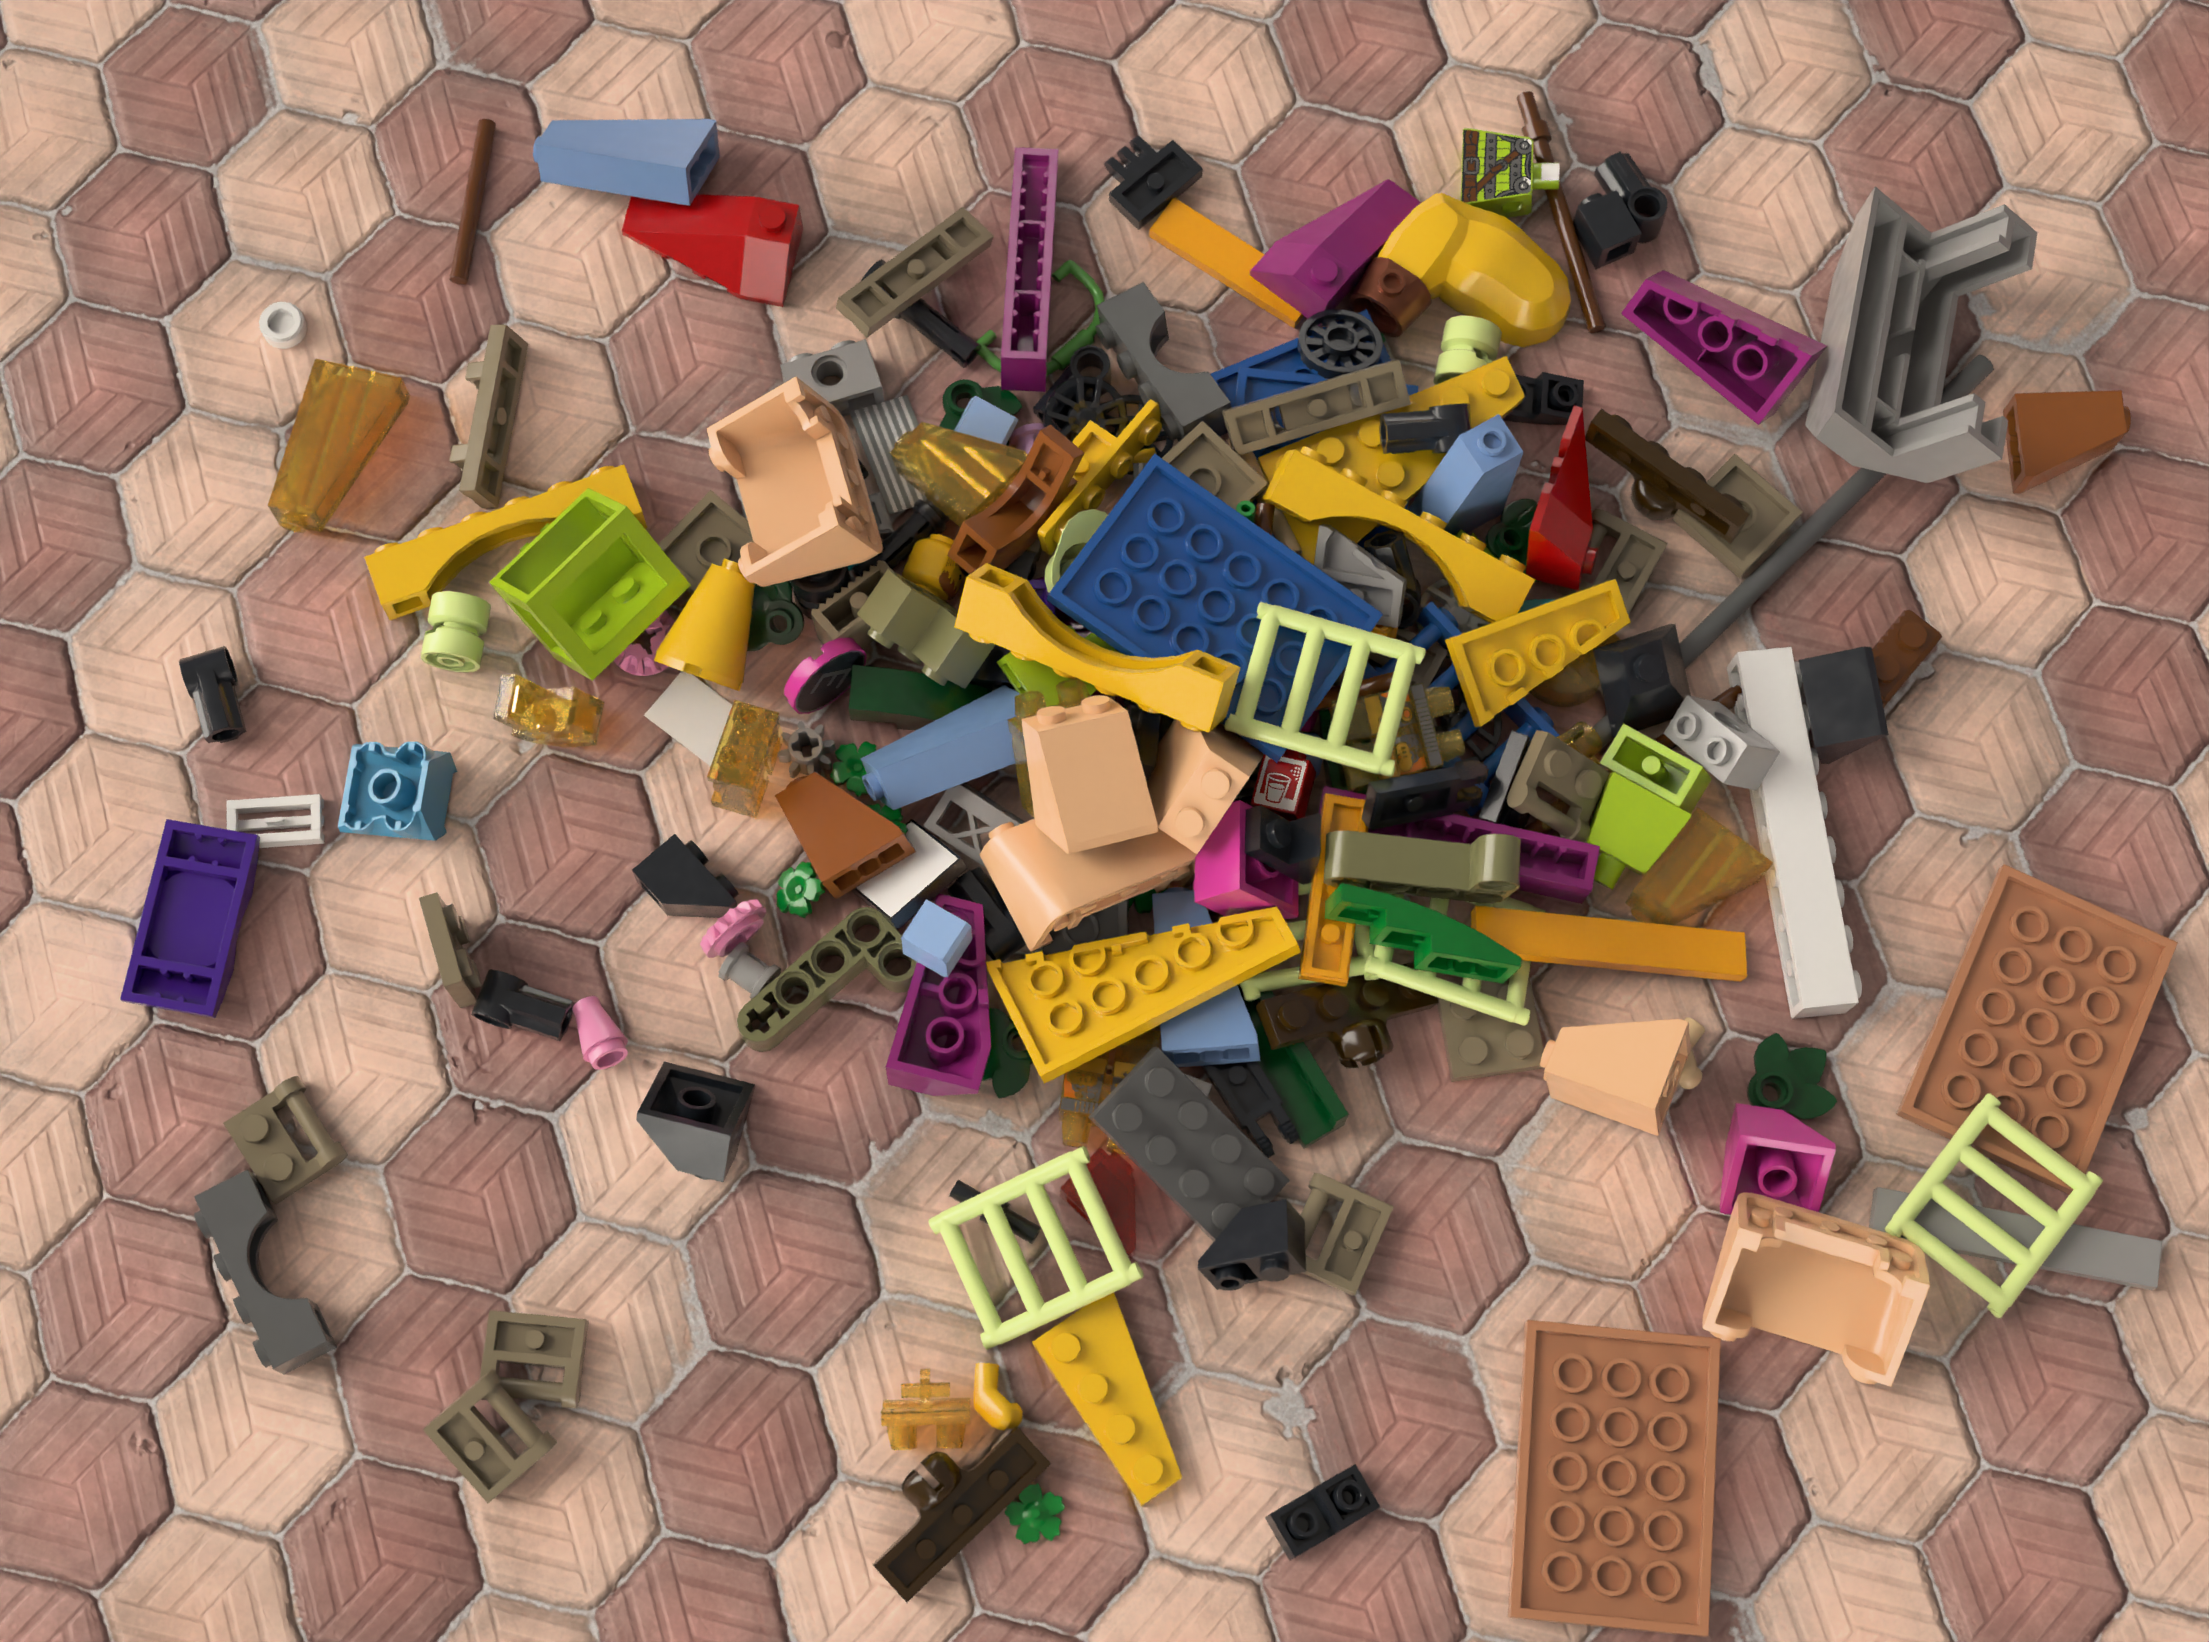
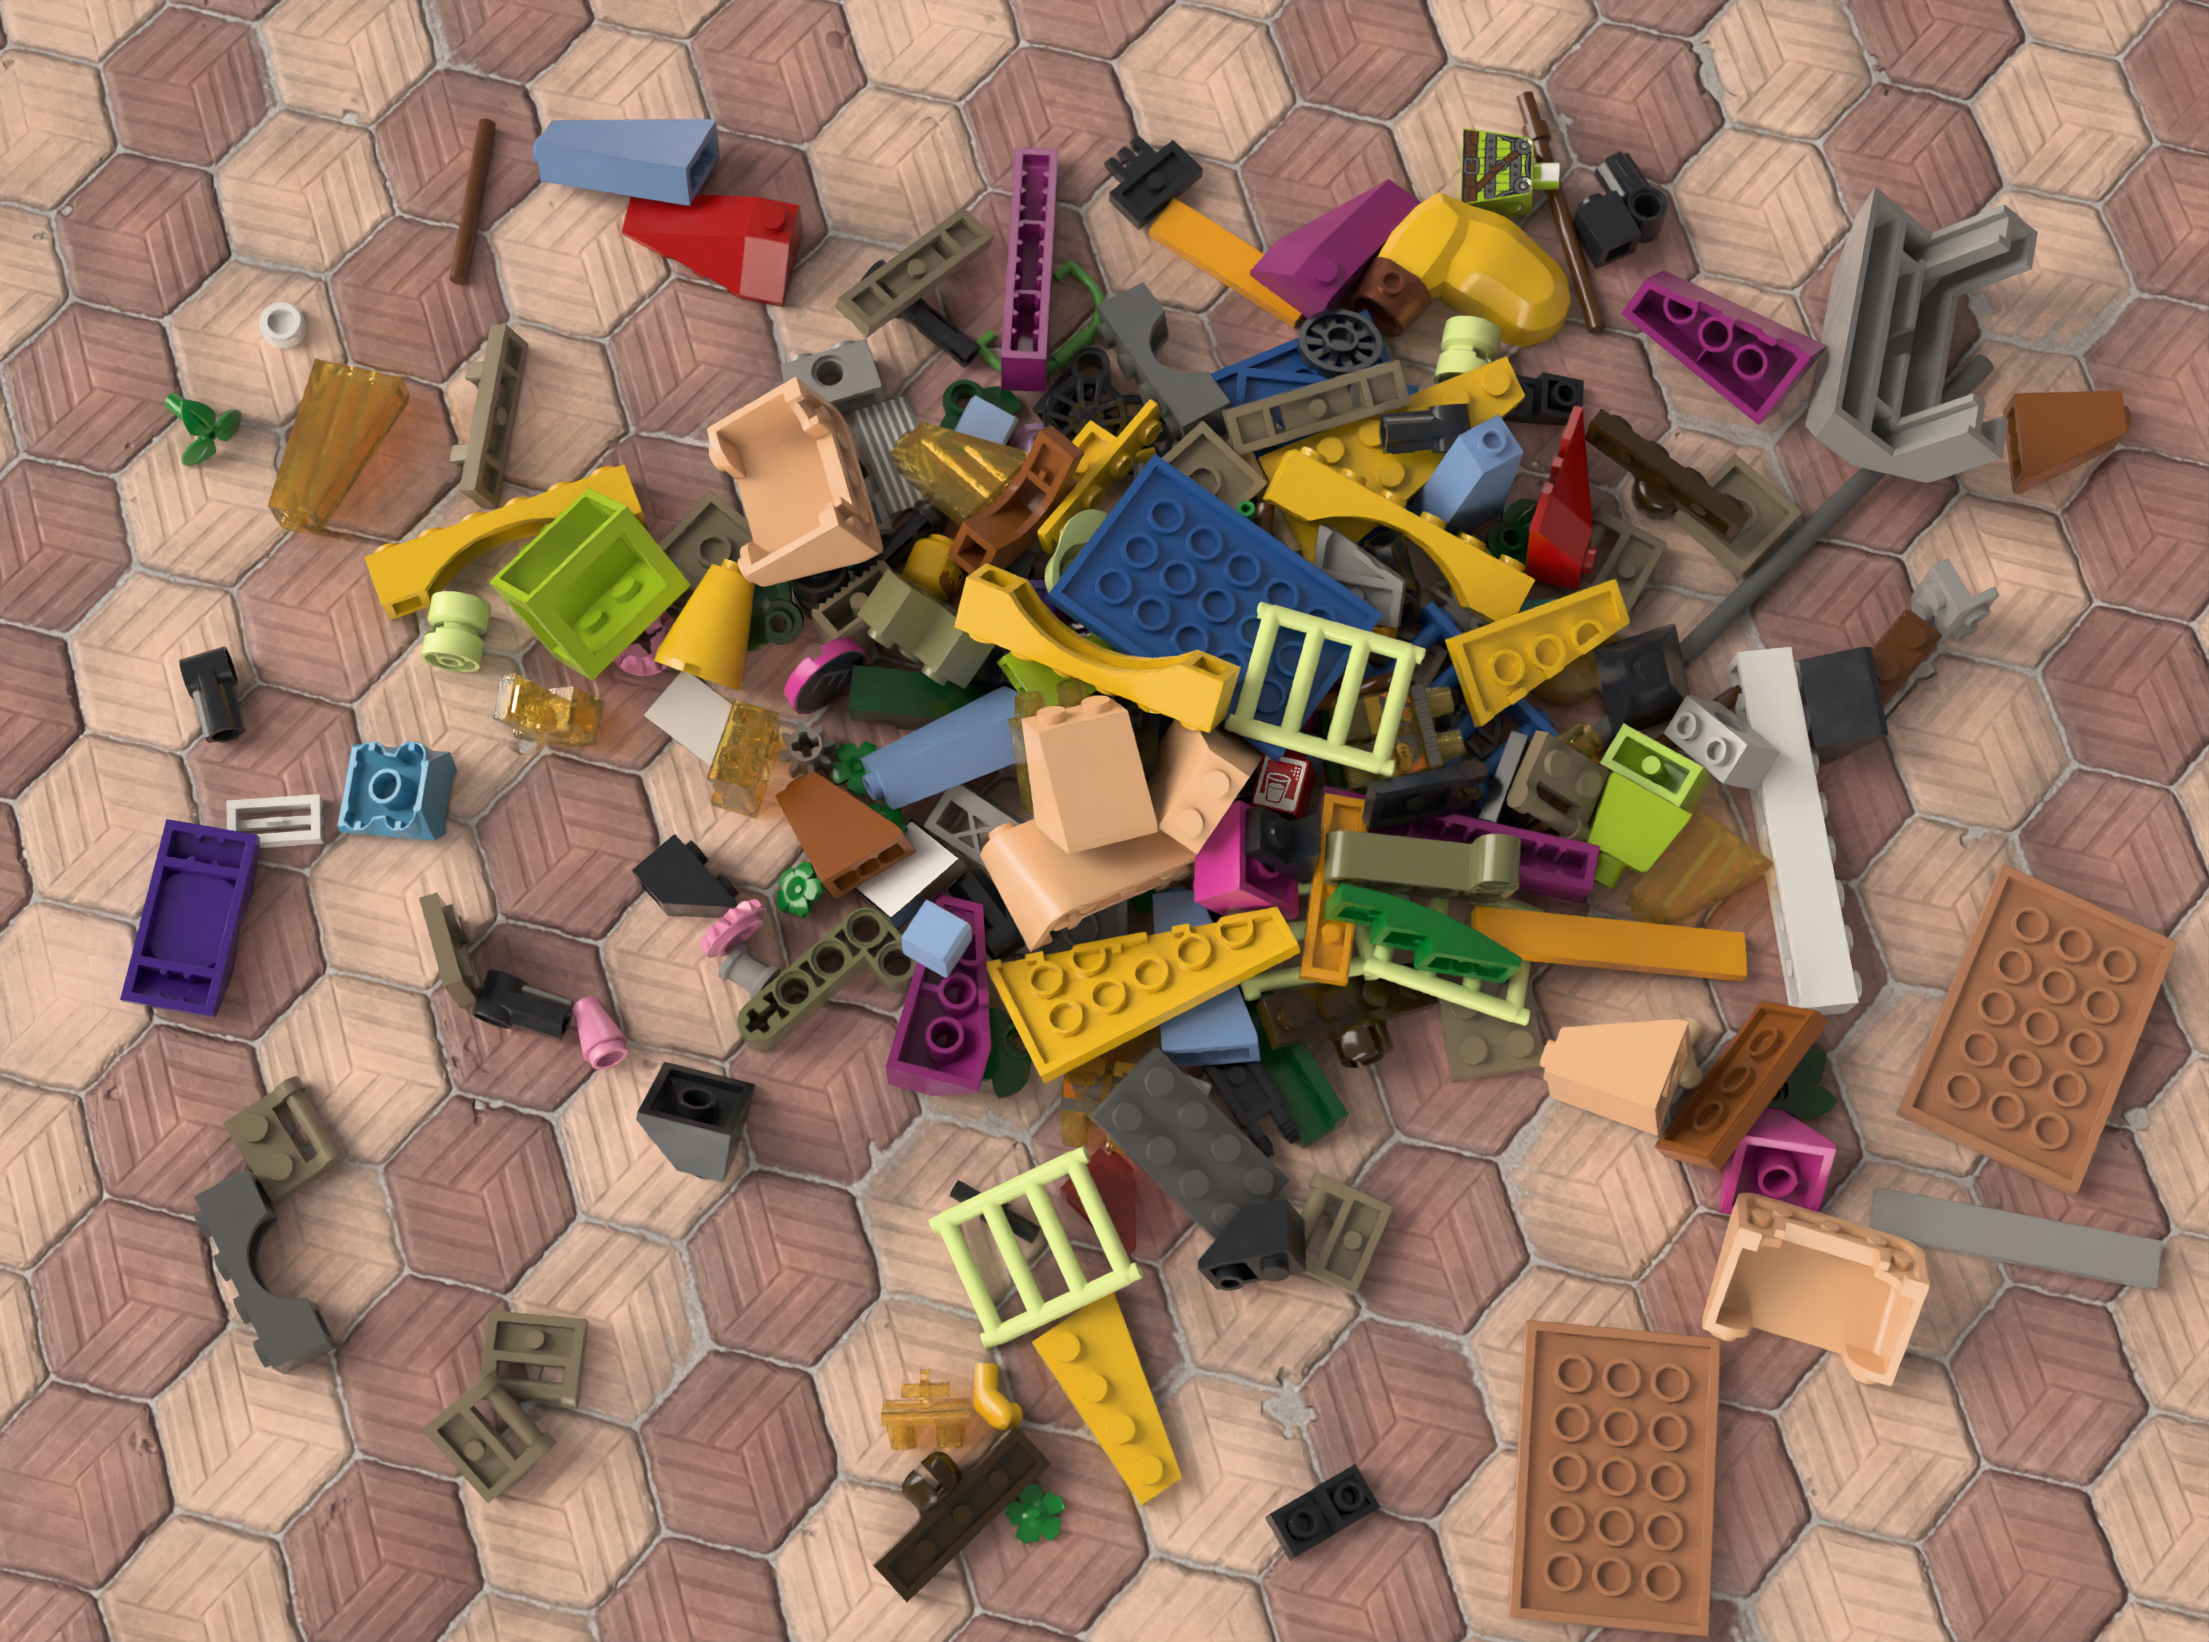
(201, 422): none -> green plant
(1741, 1084): none -> dark orange tile
(1947, 604): none -> light grey bracket
(2055, 1222): yellowish green bar -> none

